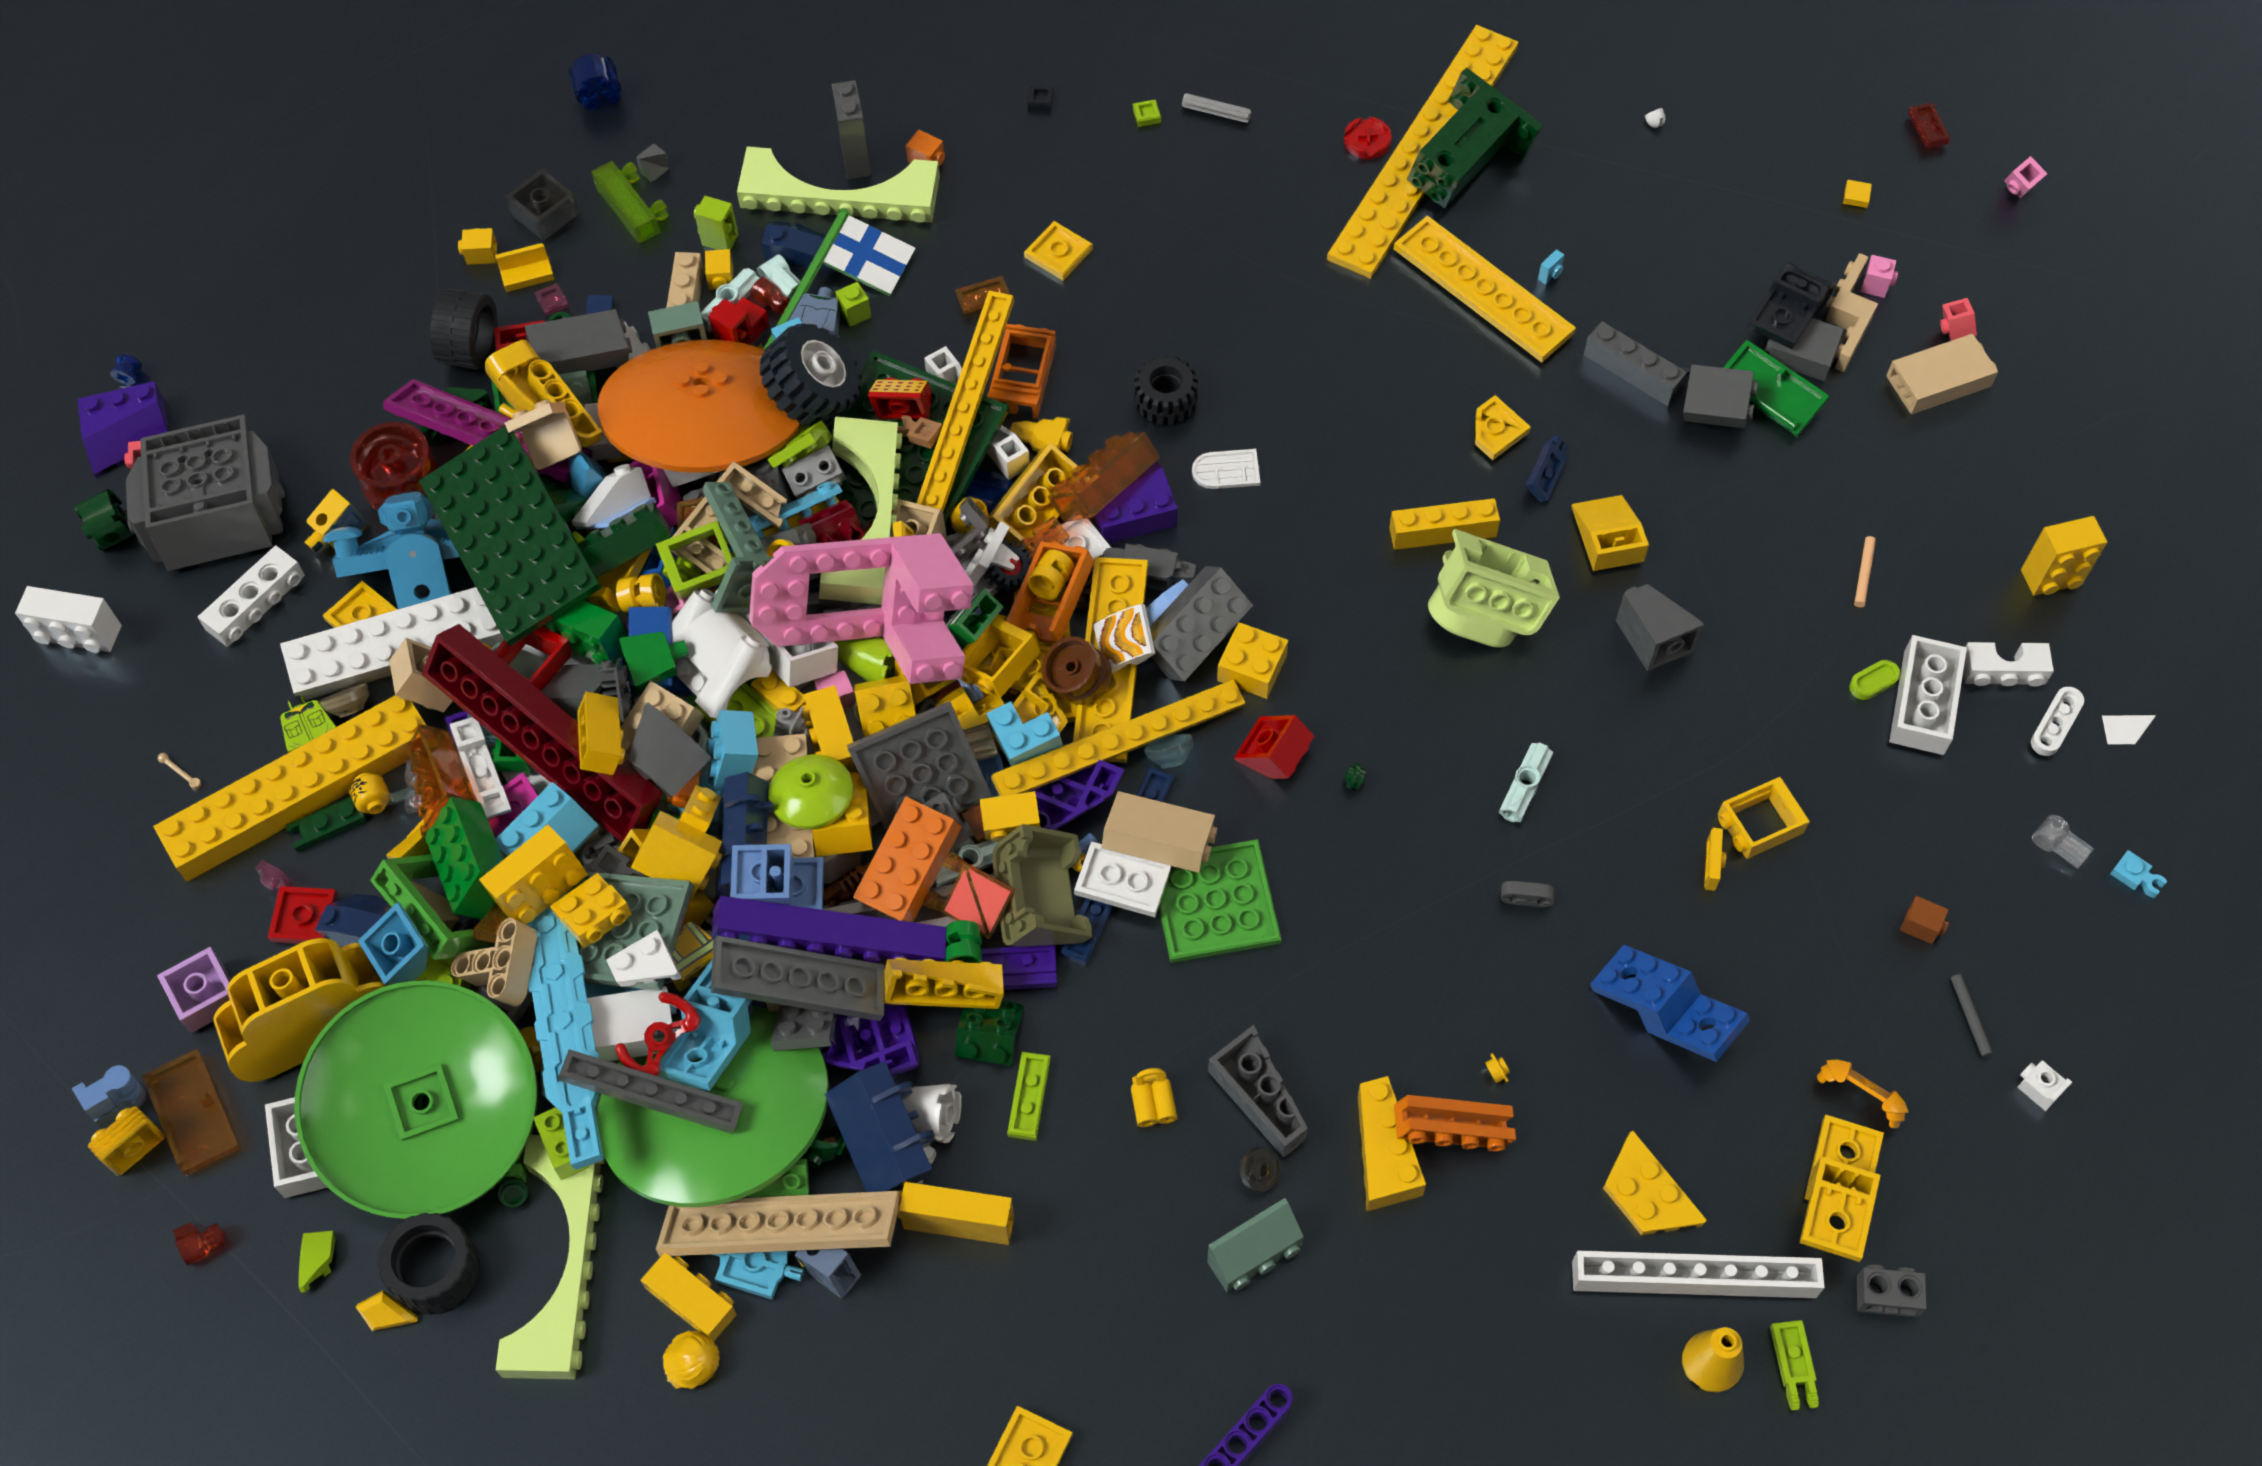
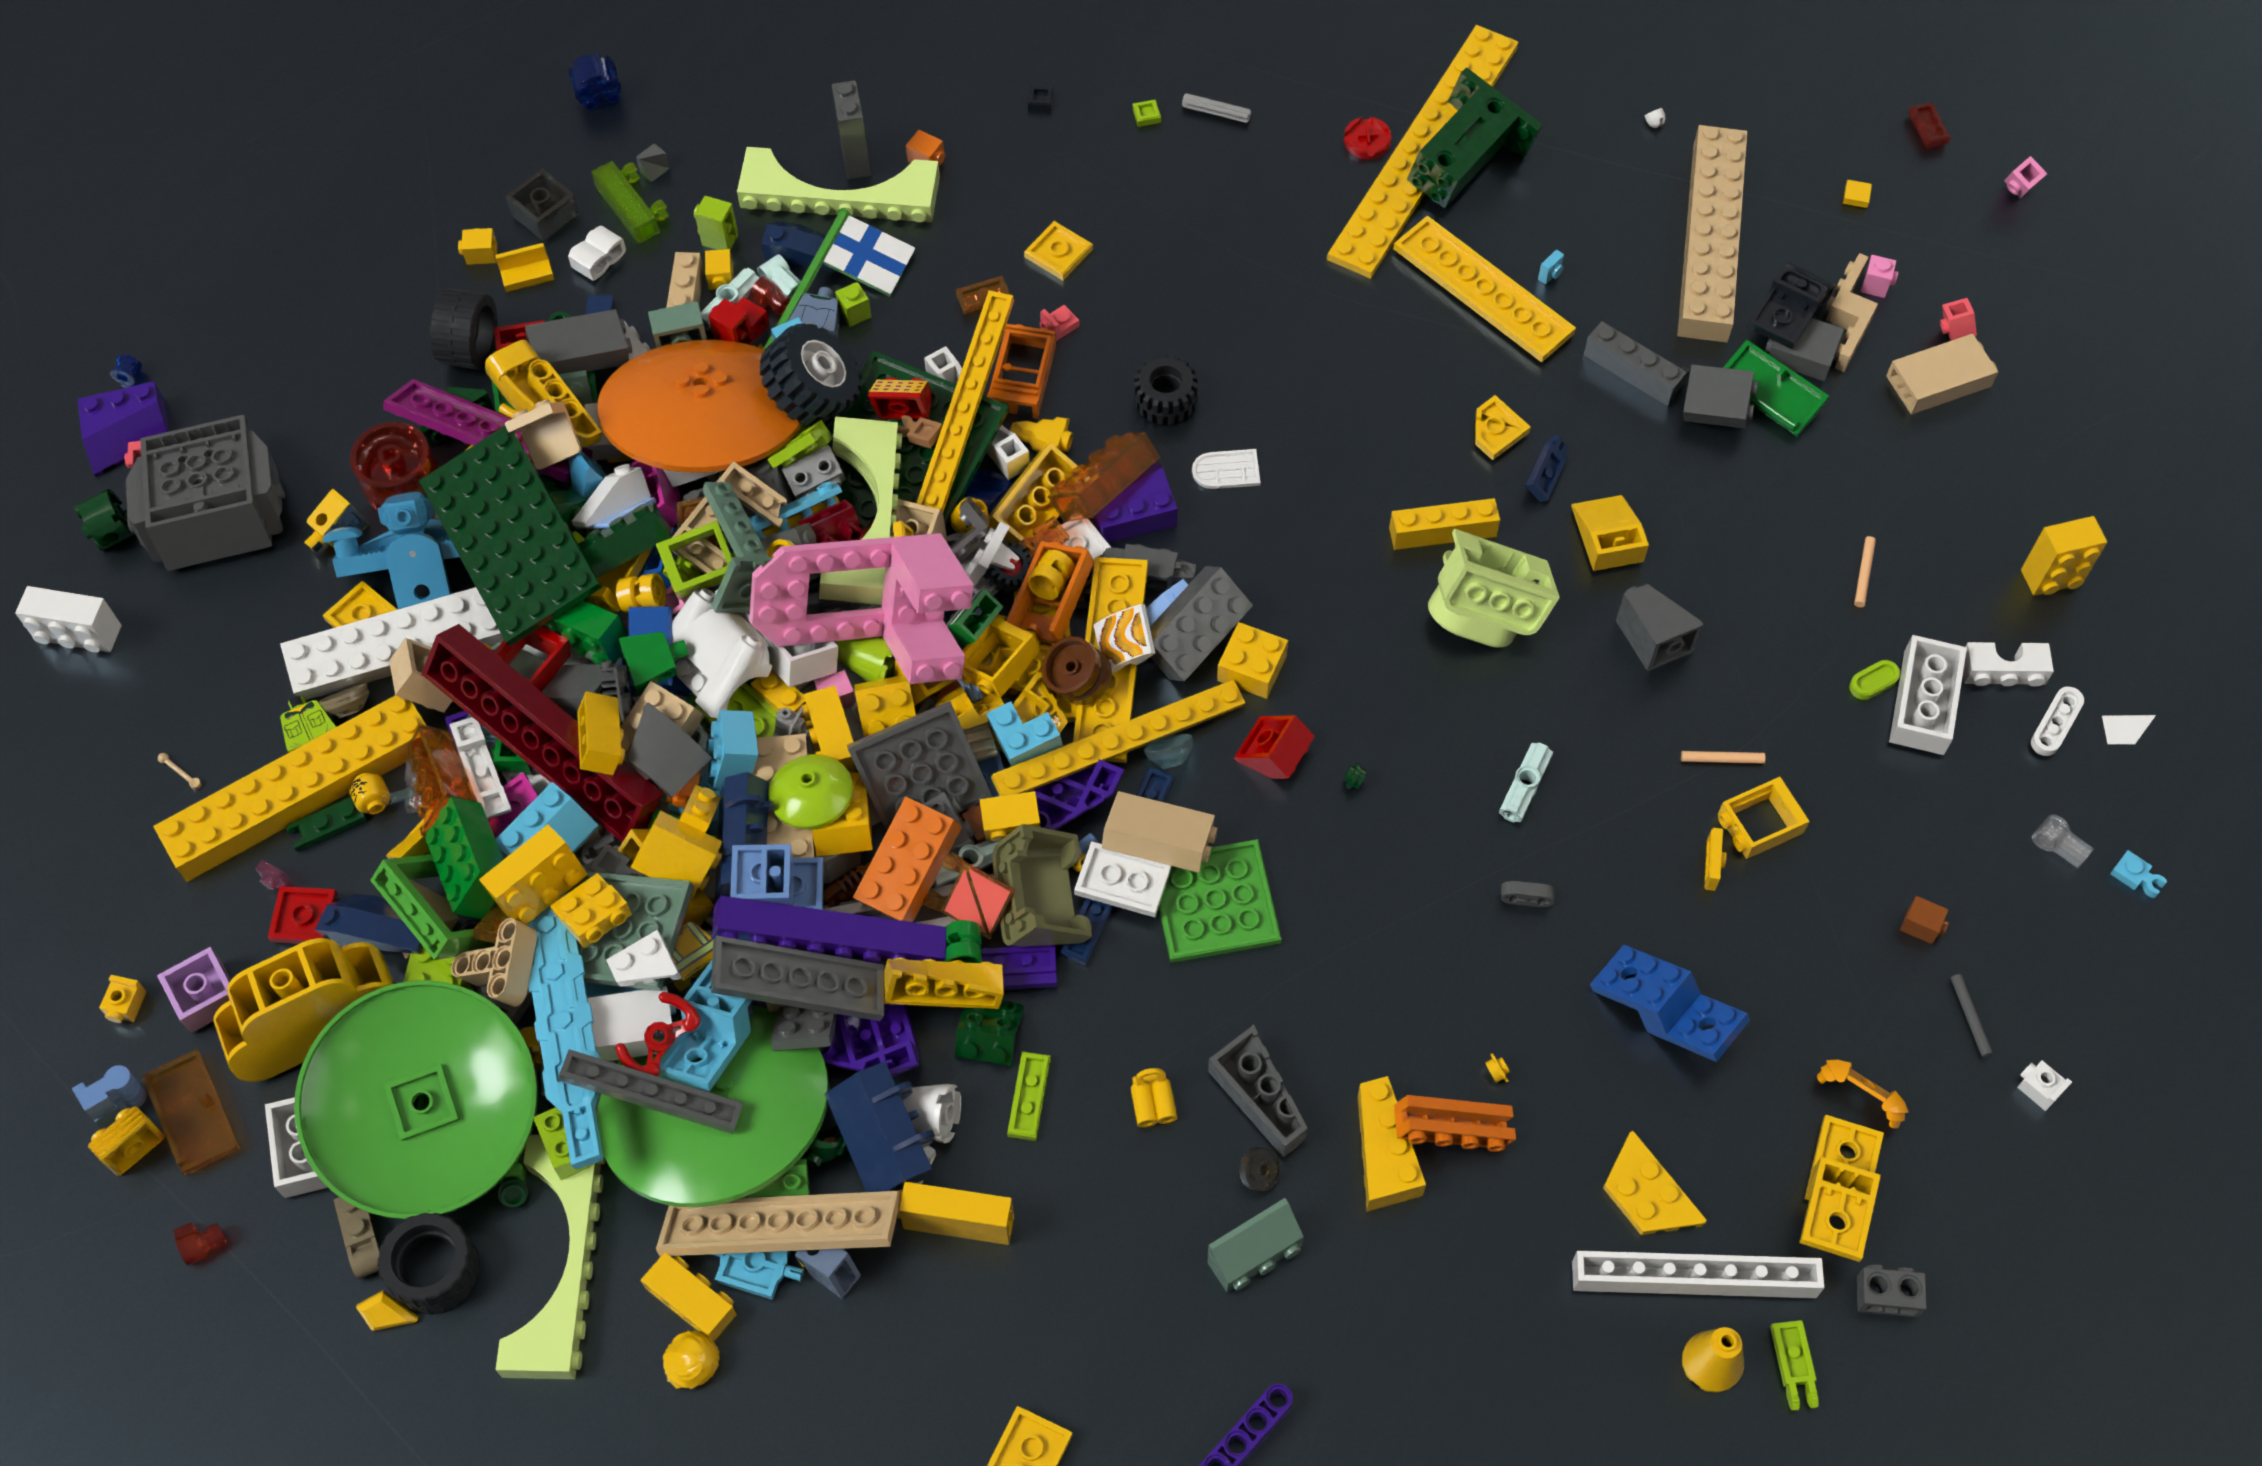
(122, 999): none -> yellow brick
(239, 599): white brick -> none
(315, 1257): lime slope -> none
(359, 1238): none -> dark tan plate
(395, 947): dark azure slope -> none
(551, 299): clear pink plate -> none
(596, 252): none -> white brick
(1060, 321): none -> coral bracket
(1712, 234): none -> tan brick
(1722, 757): none -> light nougat bar

